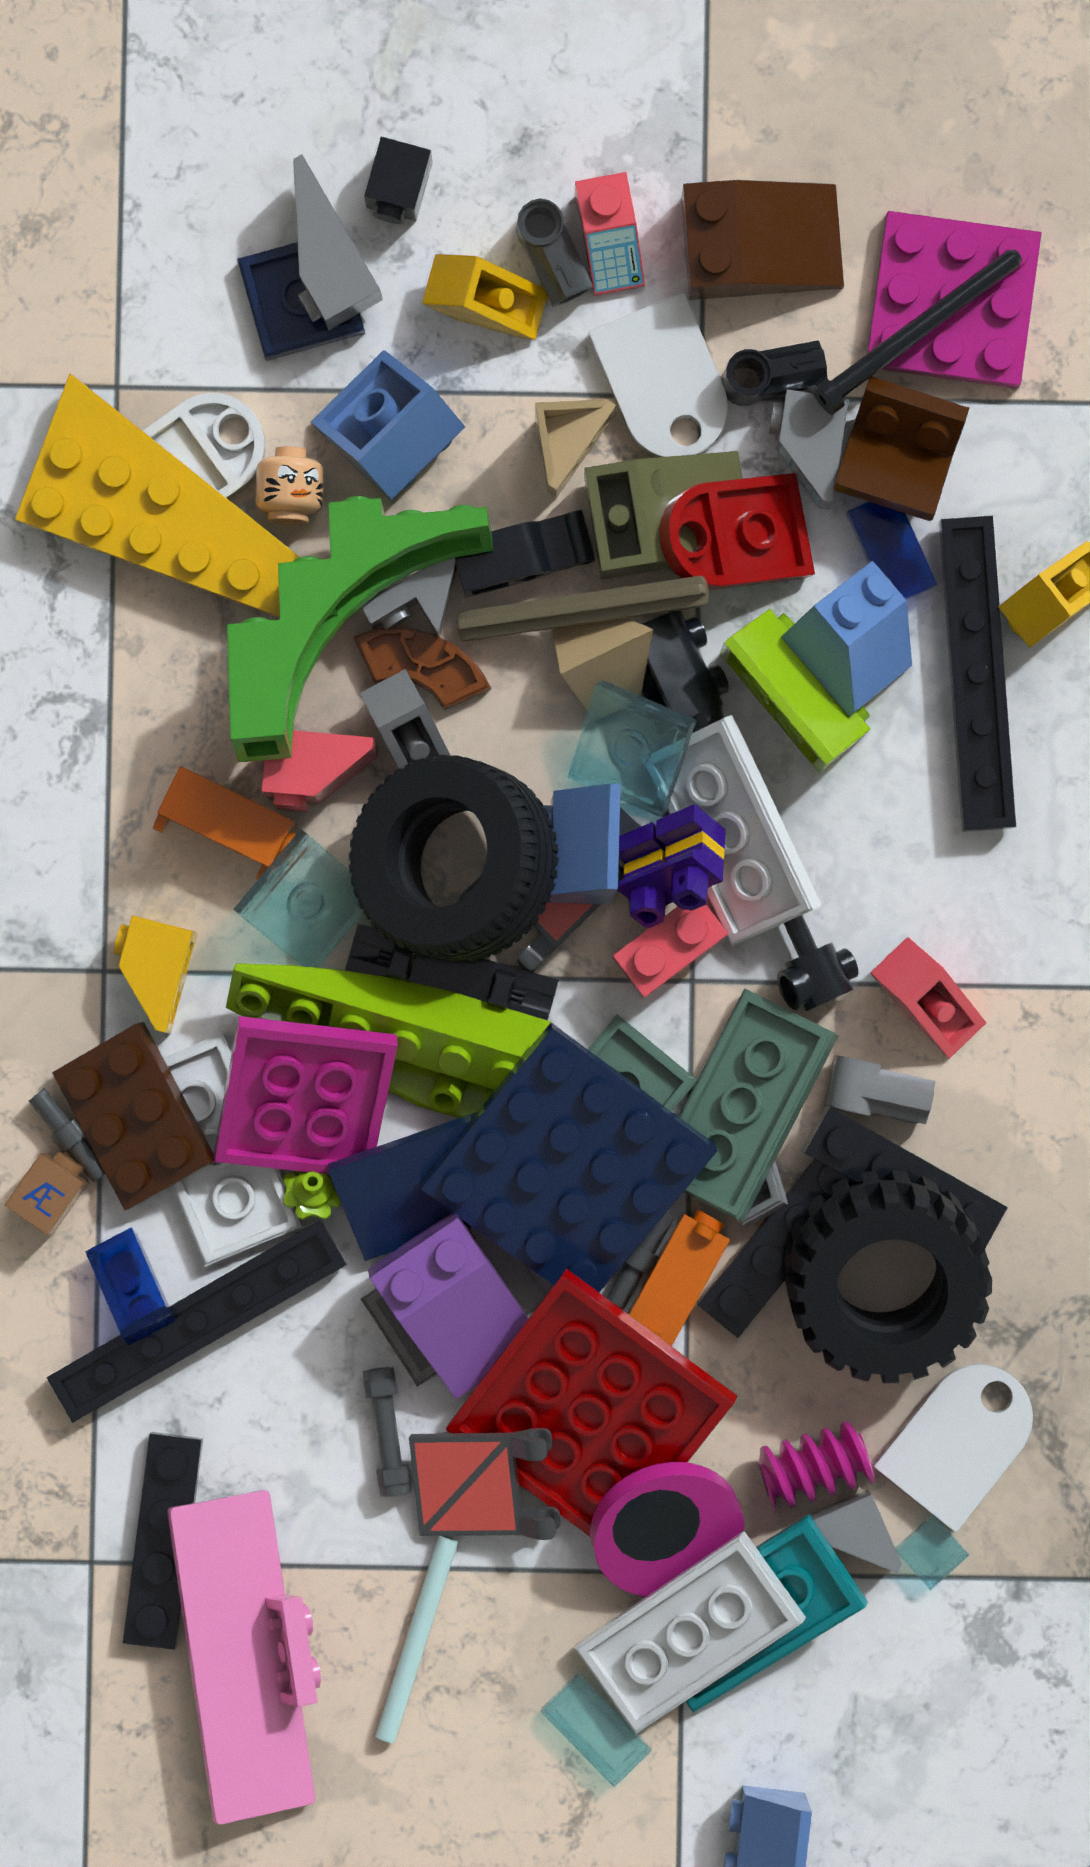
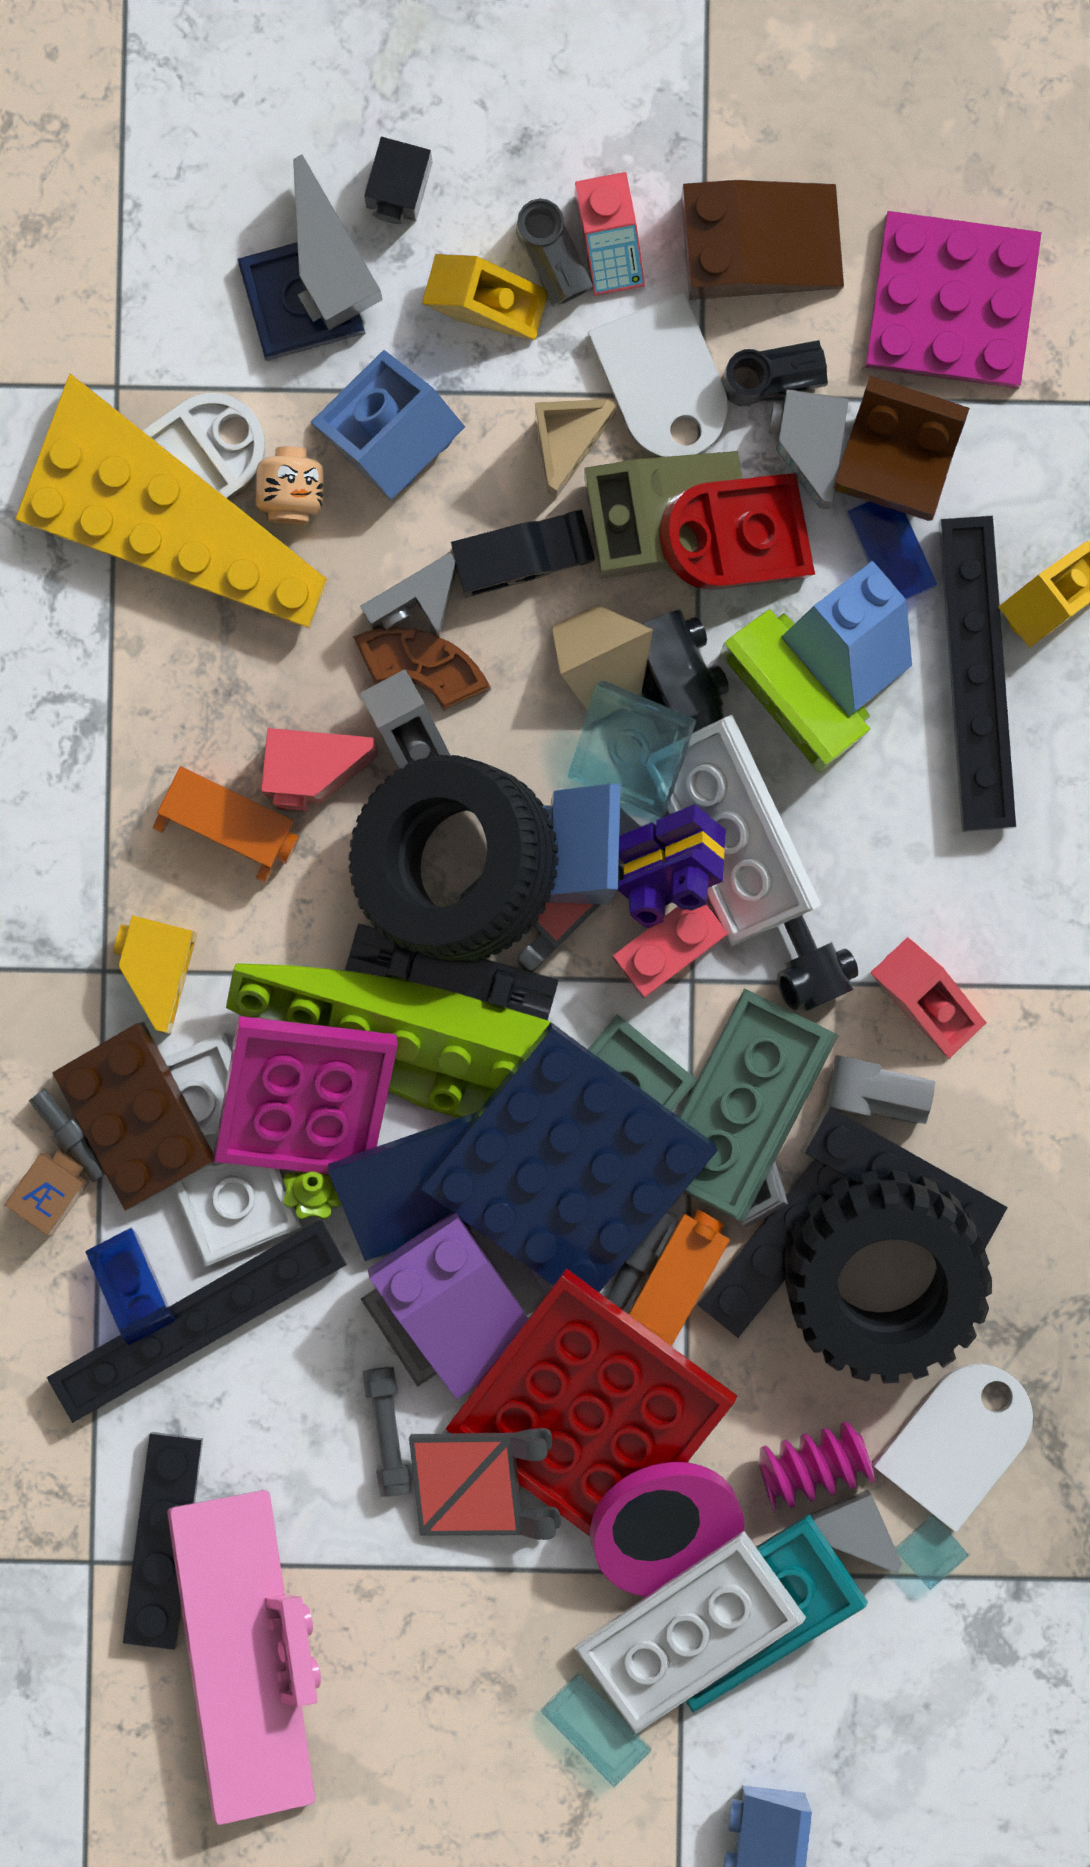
(303, 901): clear light blue tile -> none
(317, 596): bright green arch -> none
(416, 1639): light aqua piece -> none
(583, 608): dark tan axle -> none
(831, 393): black bar -> none

